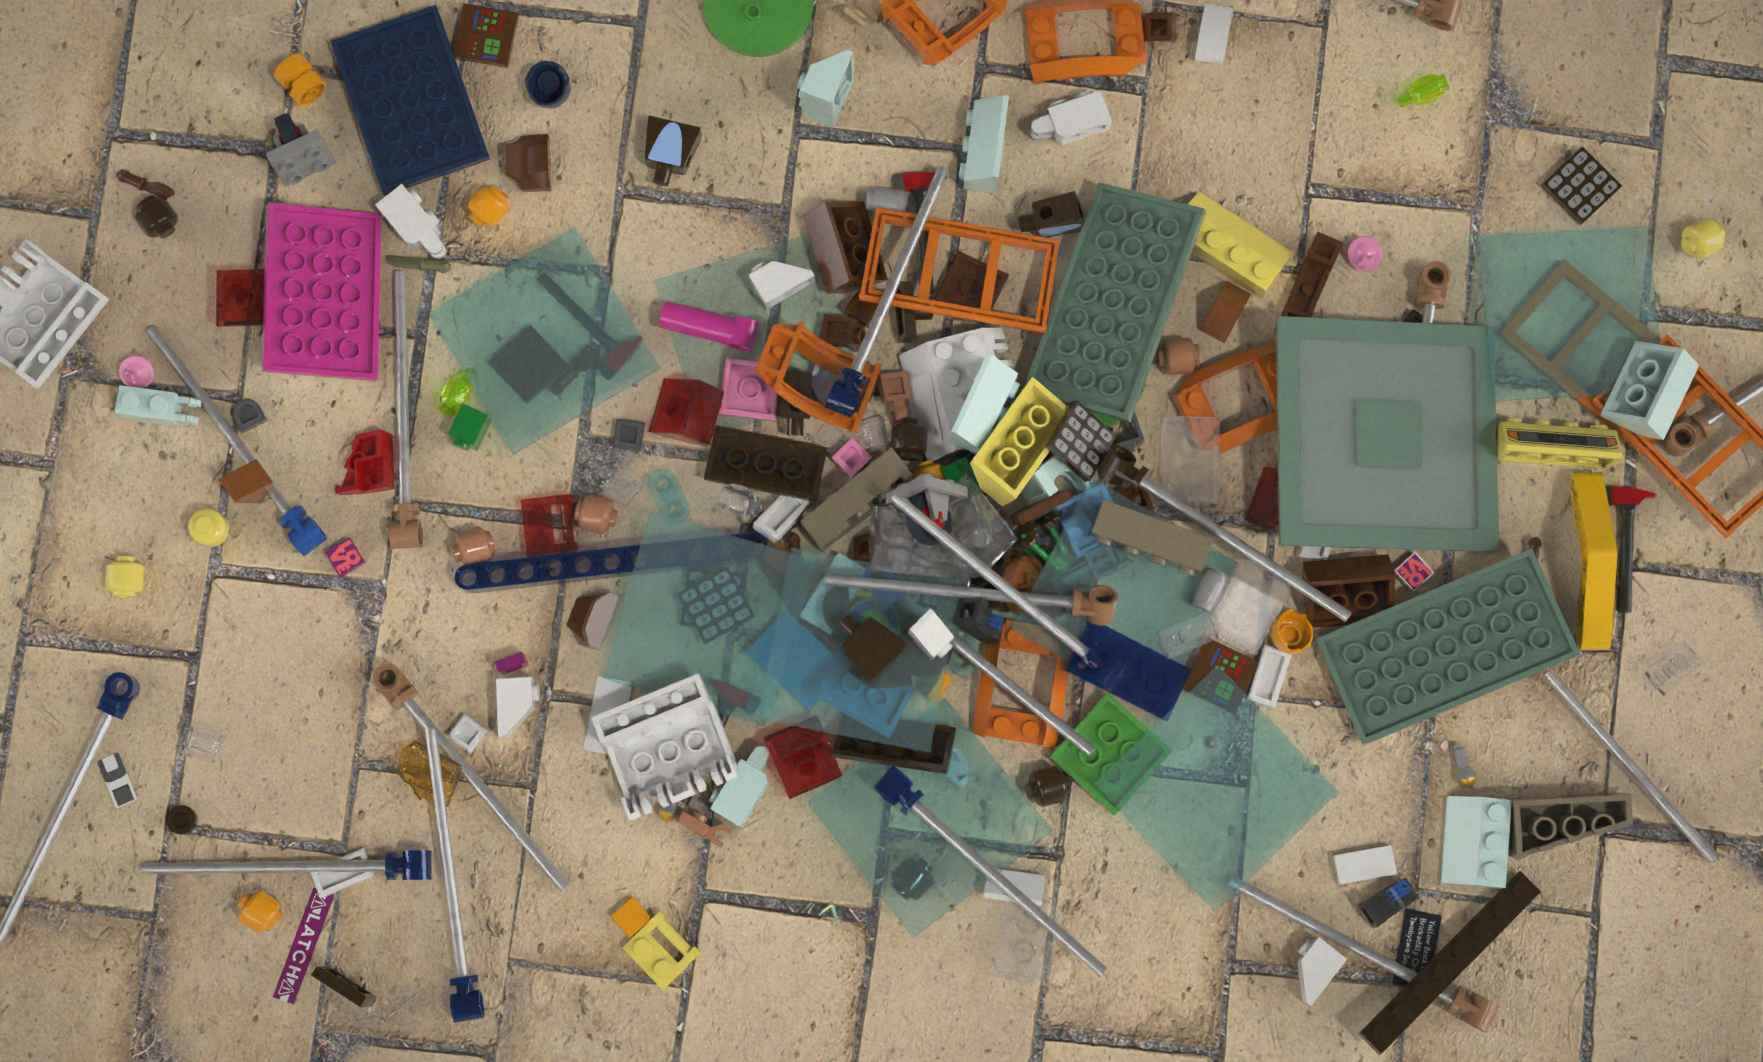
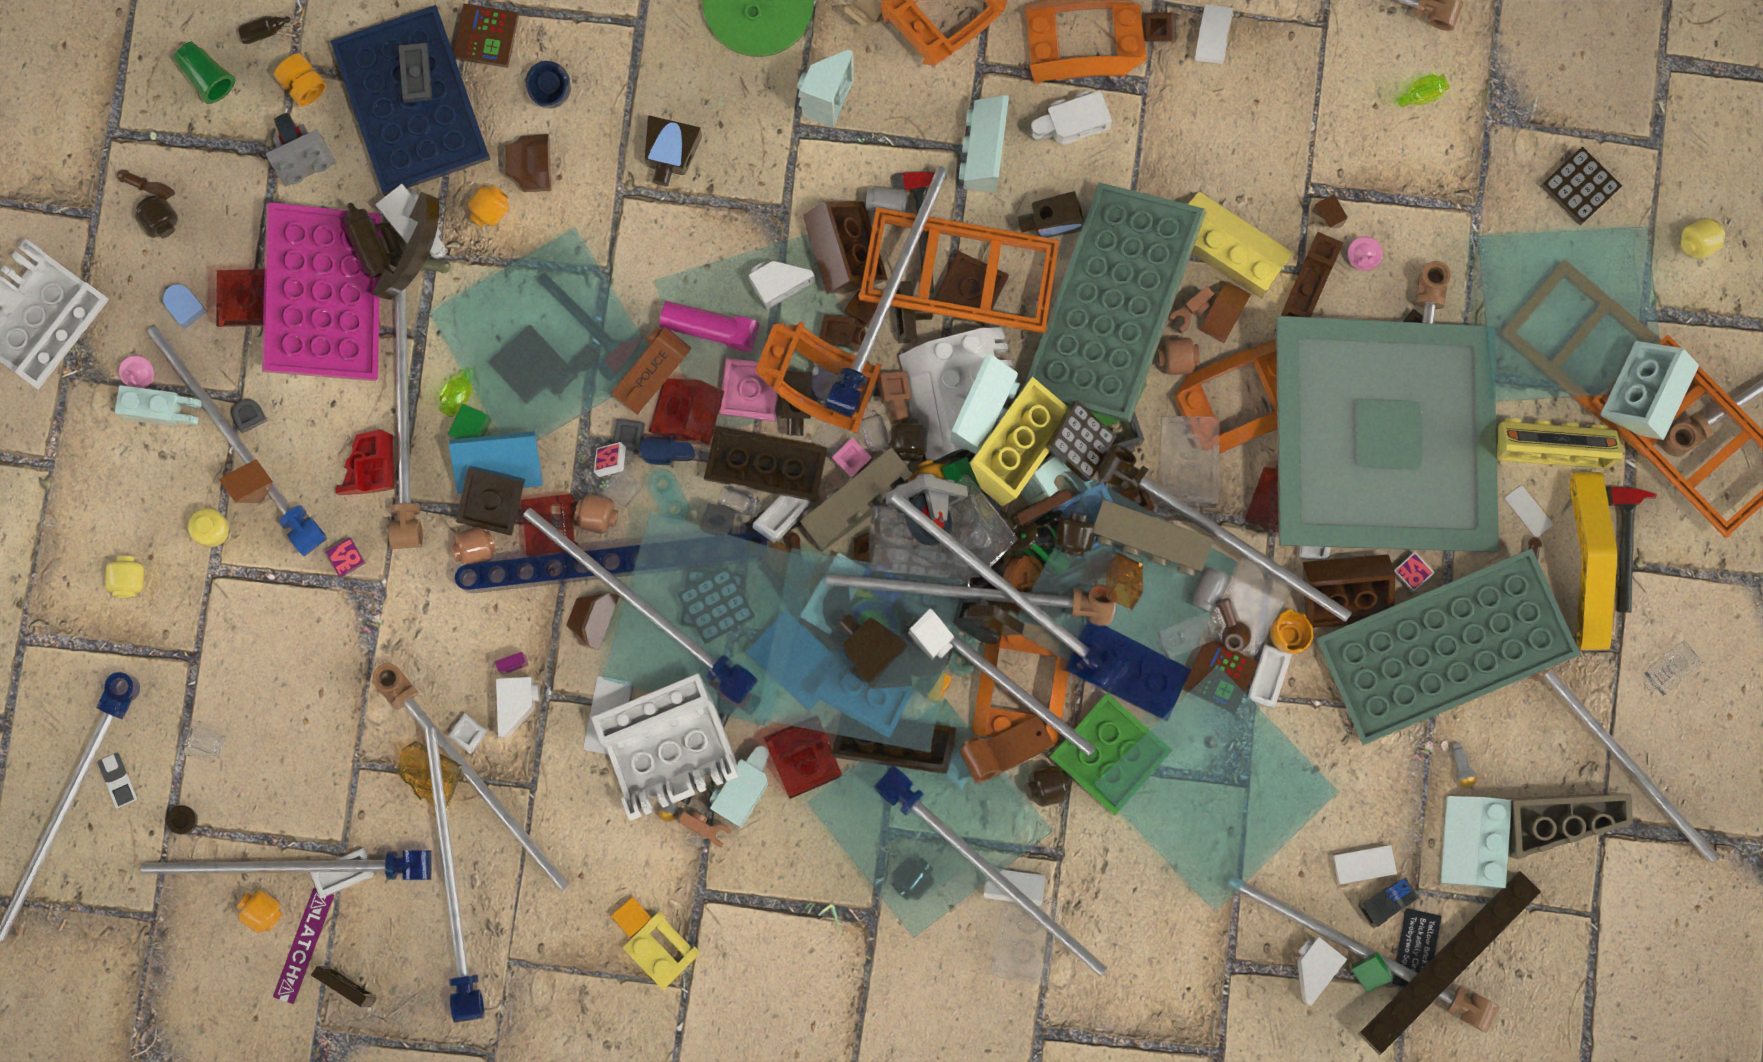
(183, 305): none -> light blue piece
(204, 73): none -> green plant
(261, 28): none -> dark brown piece
(368, 243): none -> dark brown piece
(415, 72): none -> dark grey plate
(419, 246): none -> dark brown slope
(490, 500): none -> dark brown plate
(505, 453): none -> dark azure tile
(609, 459): none -> tile
(651, 369): none -> dark orange door
(665, 451): none -> dark blue arm
(718, 520): none -> dark grey bracket
(735, 681): none -> flat silver piece
(995, 620): none -> dark brown tile
(1005, 751): none -> dark orange door
(1075, 534): none -> dark brown head
(1124, 581): none -> clear orange piece
(1198, 304): none -> nougat plate
(1233, 628): none -> reddish brown bar
(1331, 212): none -> reddish brown slope
(1372, 972): none -> green tile
(1528, 511): none -> white sticker

